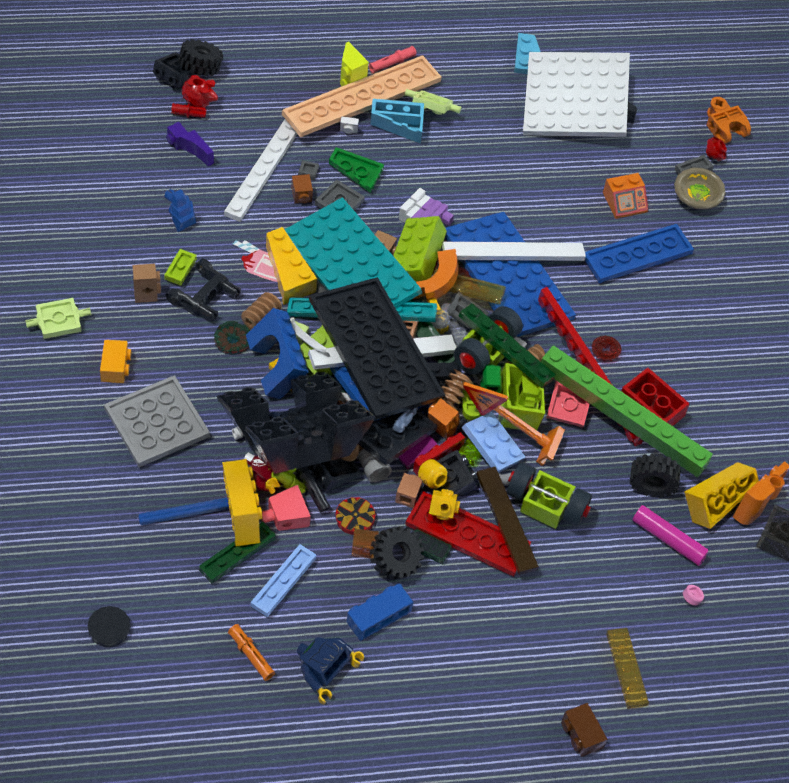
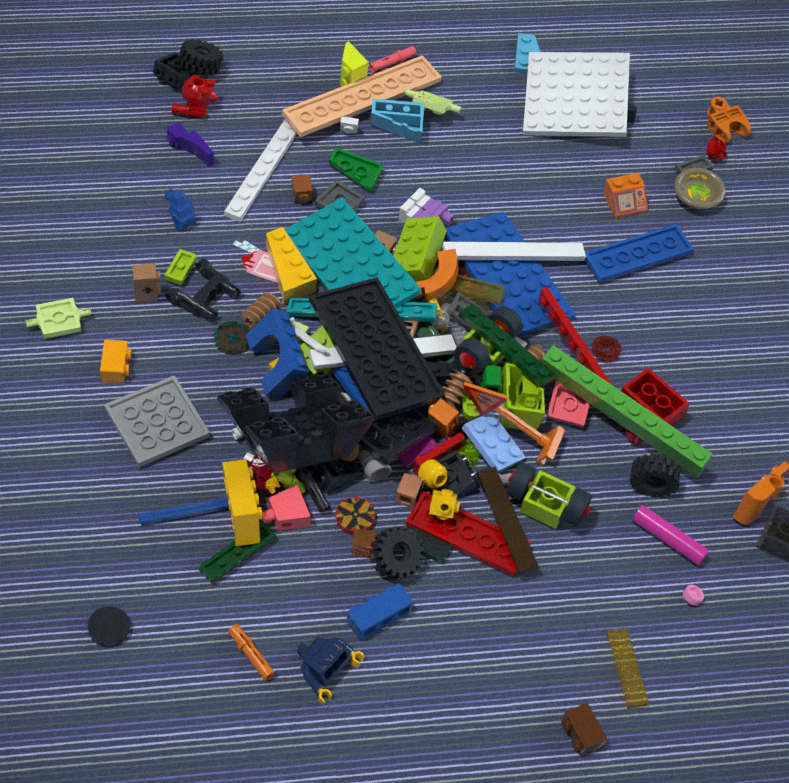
(283, 580): light blue plate -> none
(309, 168): dark grey tile -> none
(404, 420): sand blue axle -> none
(719, 494): yellow wedge -> none

